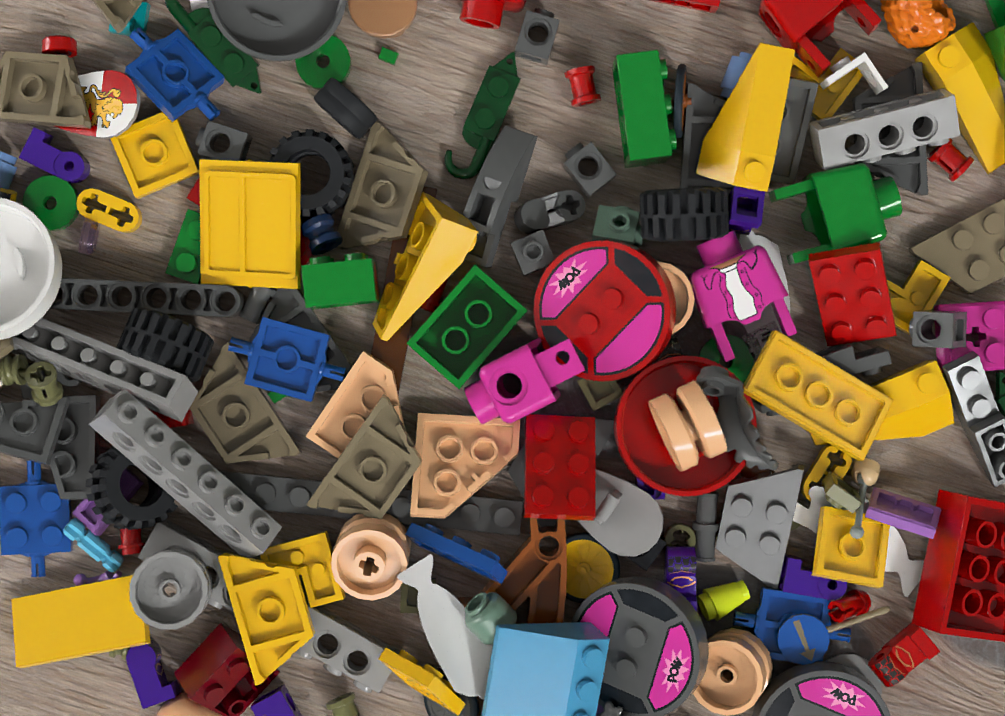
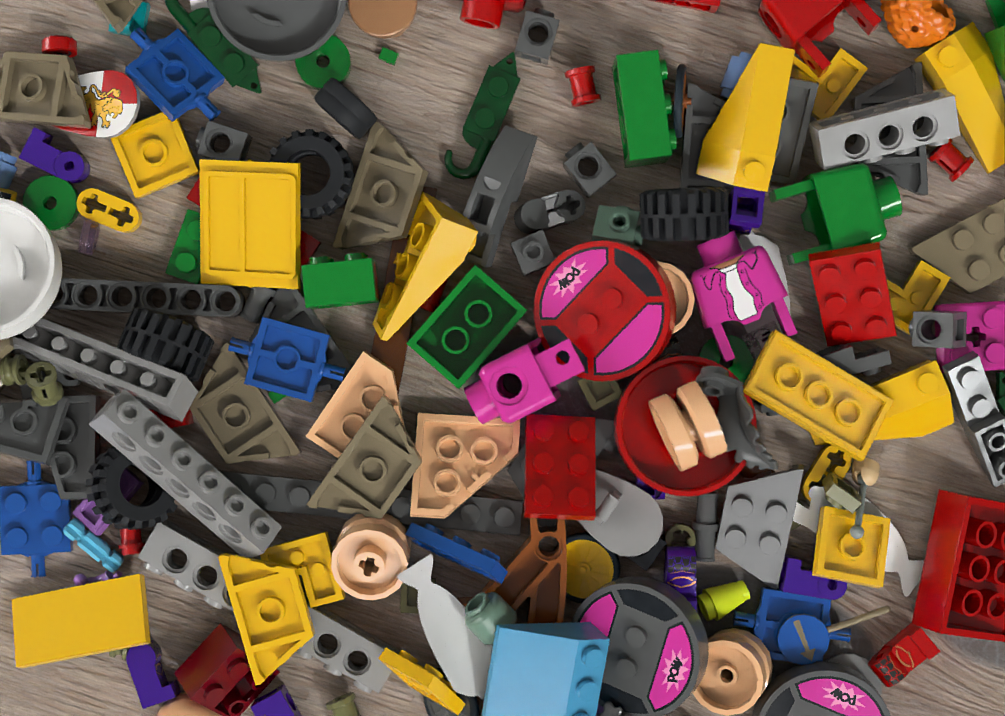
(172, 610): light grey wheel -> none
(321, 234): dark blue wheel -> none
(854, 603): red pin -> none
(866, 68): white bracket -> none
(903, 512): medium lavender plate -> none

